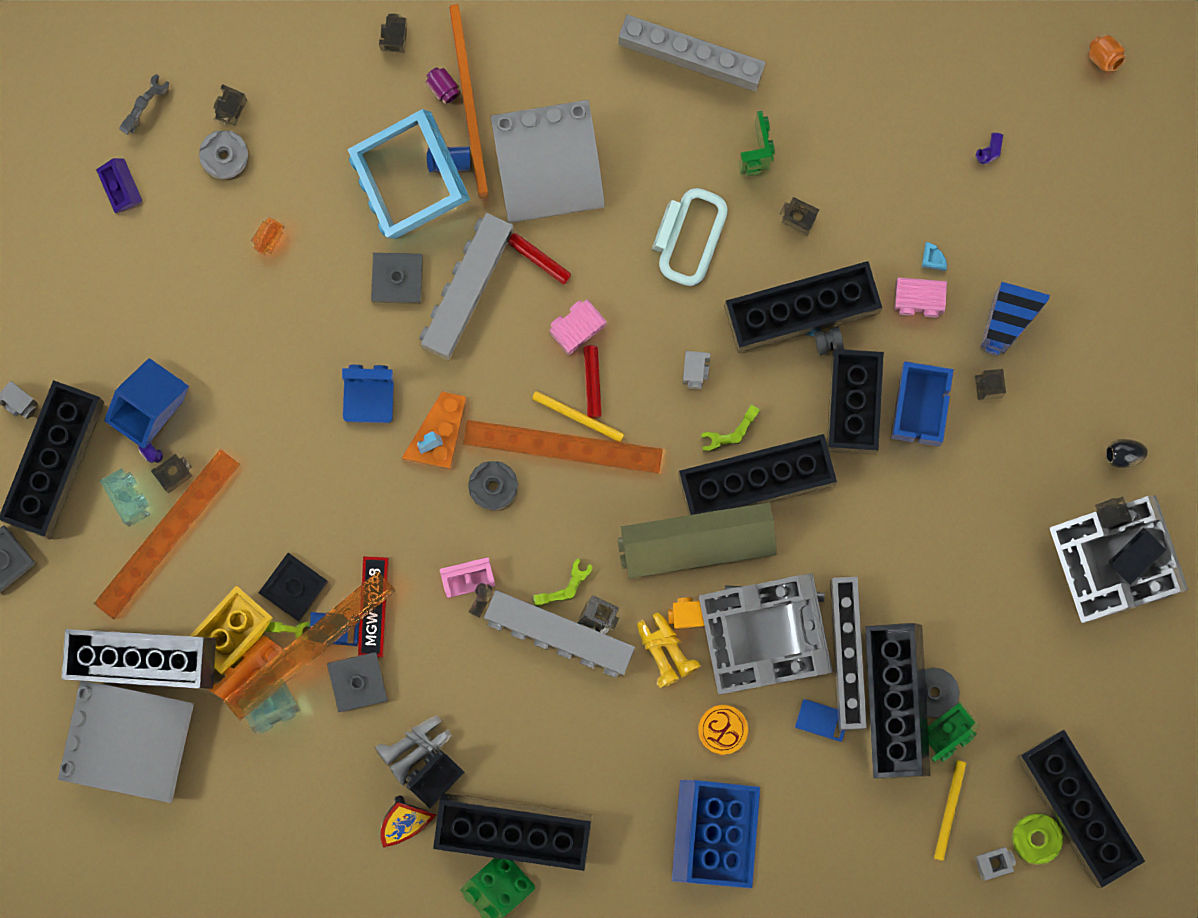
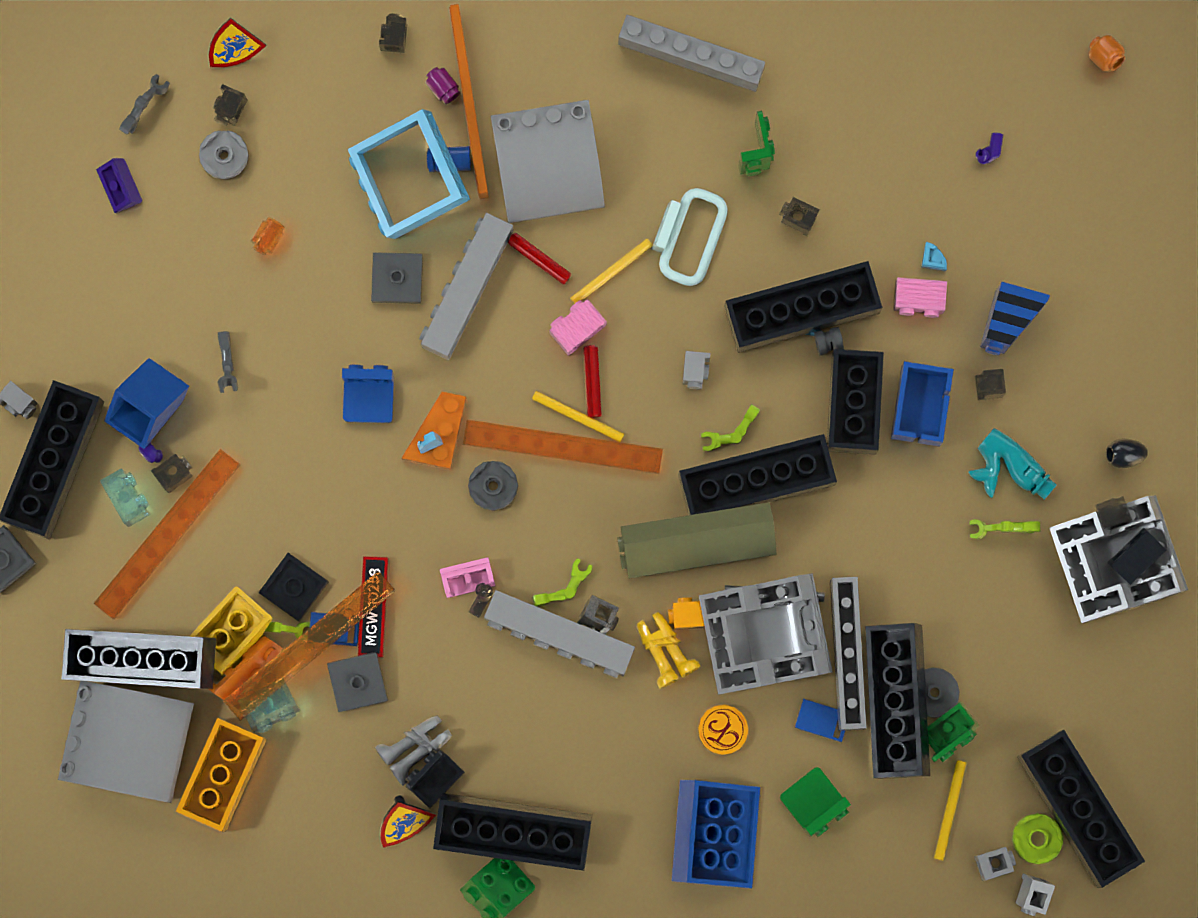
(221, 775): none -> light orange brick
(227, 363): none -> dark grey piece
(233, 45): none -> shield
(611, 271): none -> yellow bar
(815, 802): none -> green bracket
(1005, 526): none -> lime piece
(1020, 464): none -> teal piece
(1041, 891): none -> light grey brick

